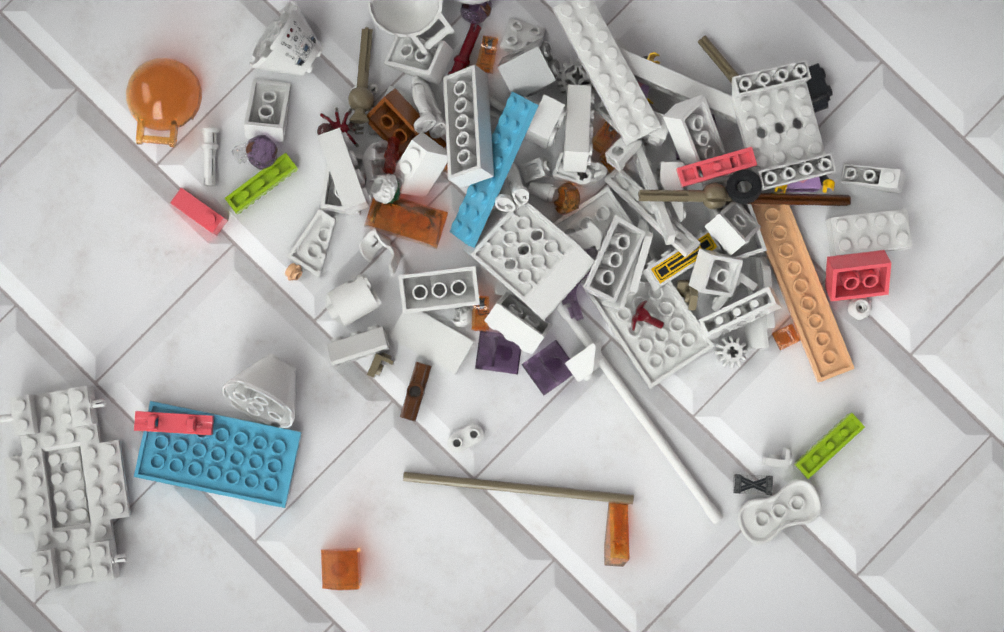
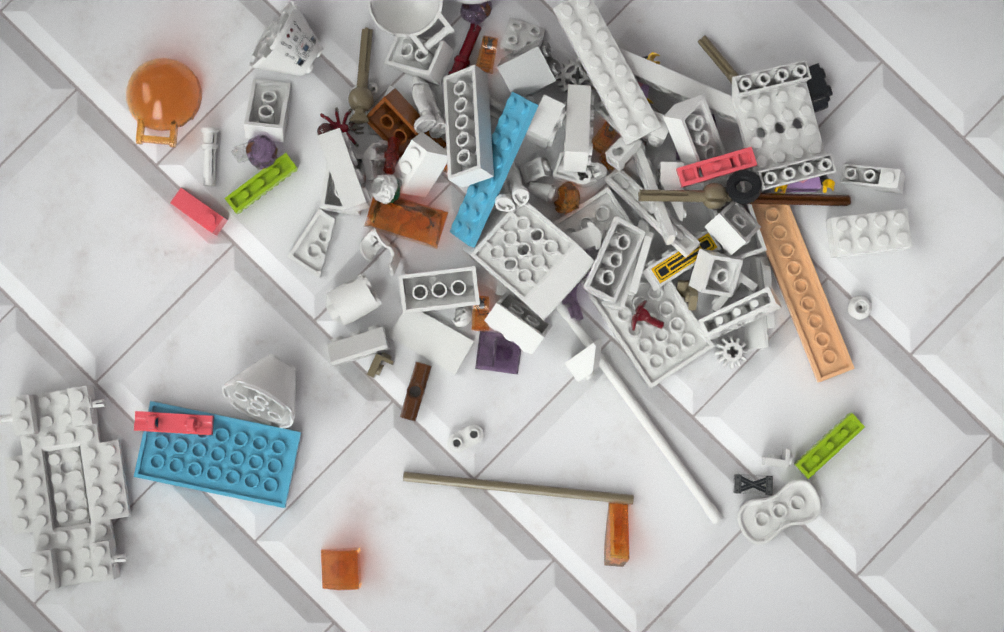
(293, 272): light nougat plate -> none
(548, 367): clear purple slope -> none
(786, 336): clear orange slope -> none
(858, 275): coral brick -> none

